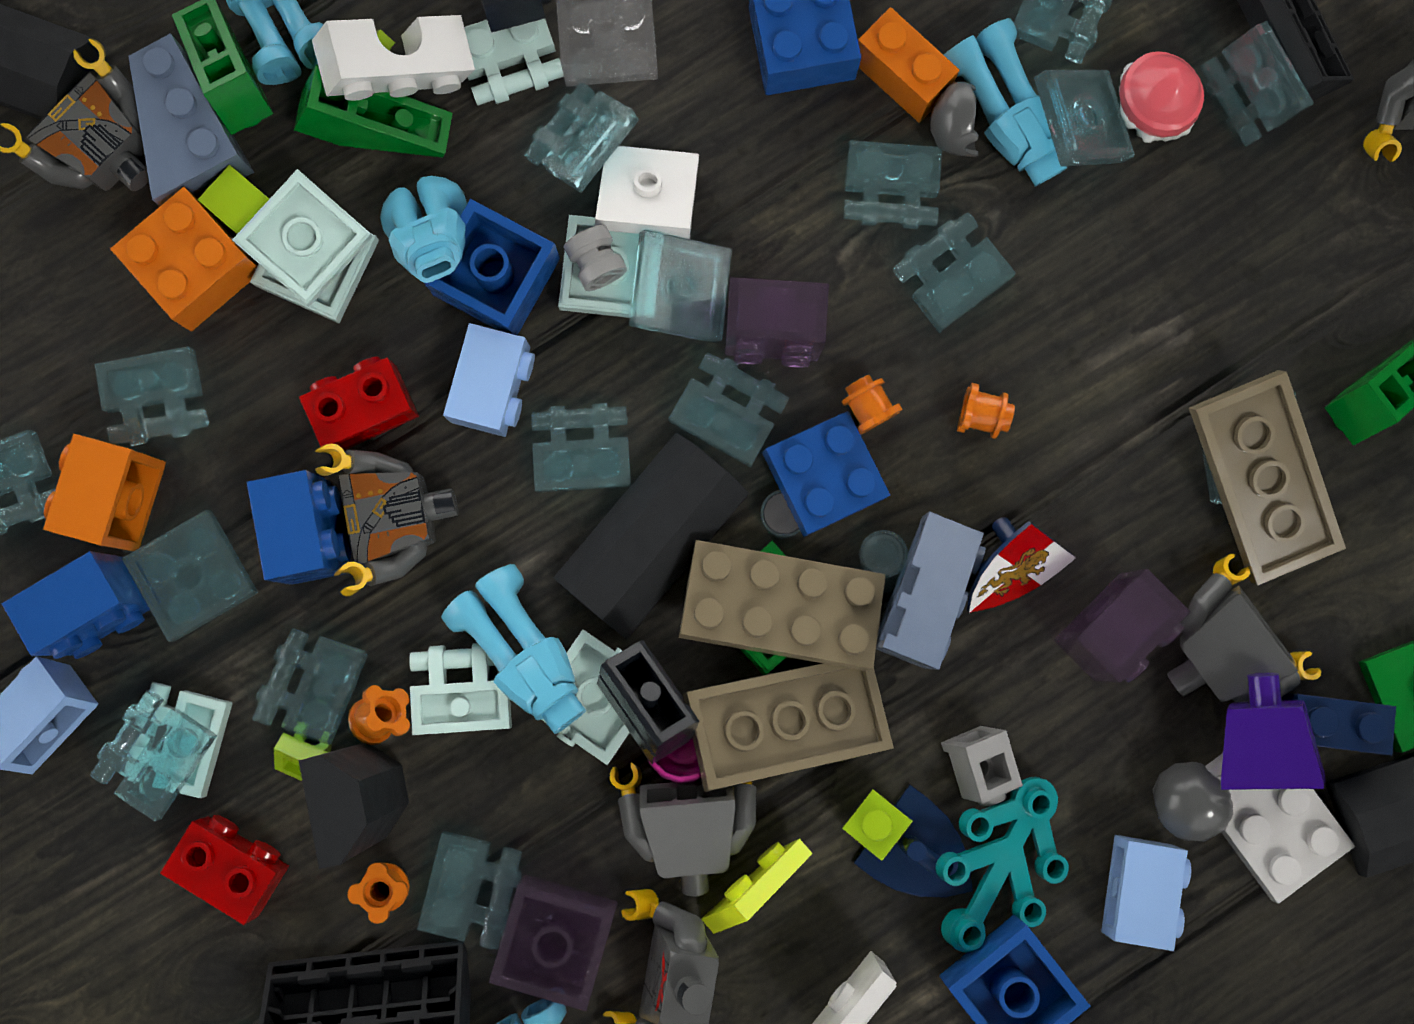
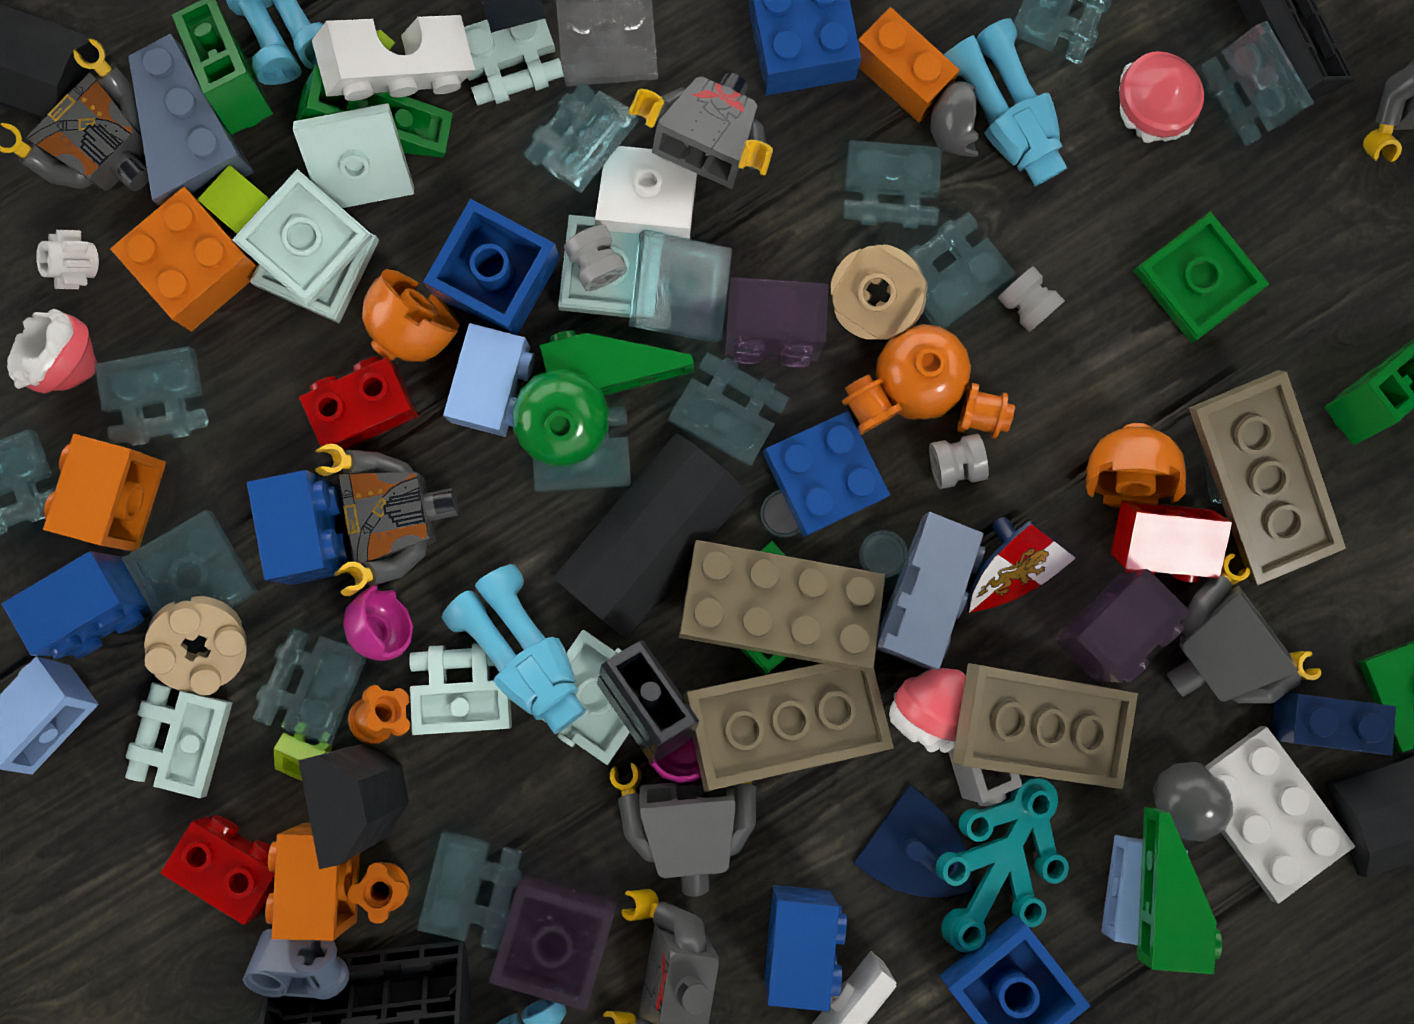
(51, 353): none -> hair
(67, 259): none -> white gear
(164, 763): clear light blue plate -> none
(188, 671): none -> tan plate
(296, 968): none -> sand blue piece
(307, 899): none -> orange brick
(355, 155): none -> light aqua plate
(378, 625): none -> dark pink hair
(404, 320): none -> orange cylinder
(428, 244): medium azure piece -> none
(560, 417): none -> green cylinder
(613, 362): none -> green slope
(707, 128): none -> dark grey torso
(752, 891): neon yellow wing -> none
(802, 947): none -> blue brick
(852, 299): none -> tan plate
(877, 825): lime brick -> none
(924, 371): none -> orange cylinder
(929, 708): none -> coral hair
(958, 461): none -> light grey wheel
(1031, 299): none -> light grey wheel
(1044, 727): none -> dark tan plate
(1084, 117): clear light blue plate -> none
(1136, 466): none -> orange cylinder
(1170, 540): none -> brick
(1174, 914): none -> green slope
(1201, 277): none -> green plate
(1269, 741): dark purple torso -> none

